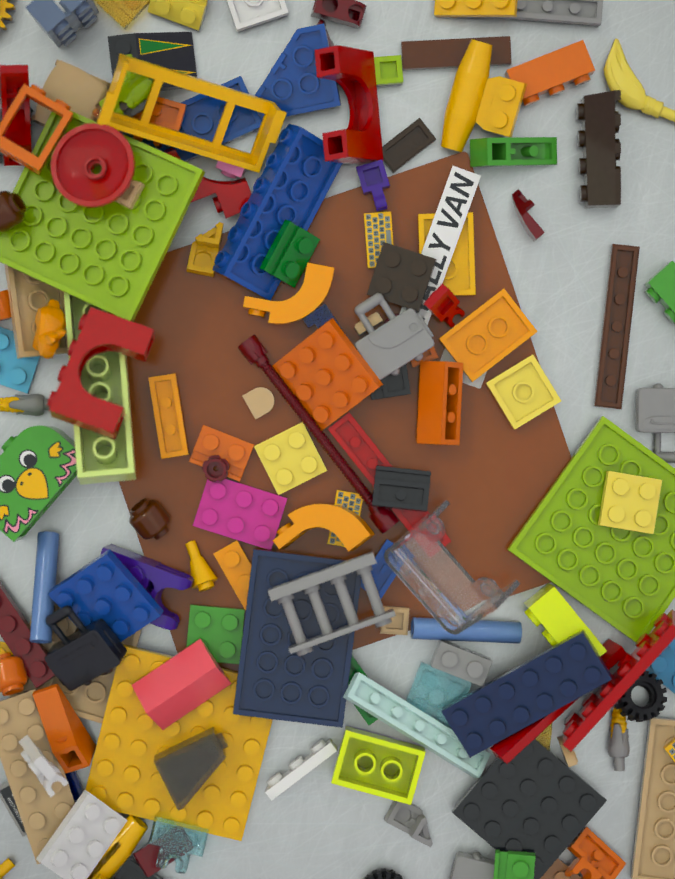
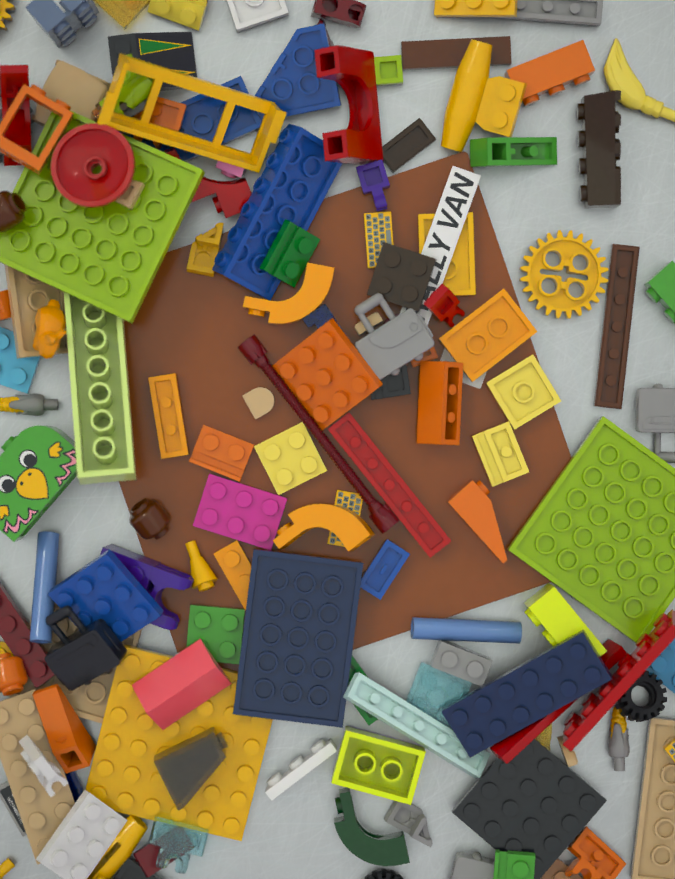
(98, 334): red arch -> none
(210, 473): dark red plate -> none
(310, 584): light grey fence -> none
(369, 847): none -> dark green arch
(399, 623): tan tile -> none
(401, 488): black plate -> none
(440, 579): clear windscreen -> none
(478, 512): none -> orange slope
(500, 454): none -> light yellow plate
(522, 207): dark red slope -> none
(560, 299): none -> yellow gear
(630, 502): light yellow plate -> none

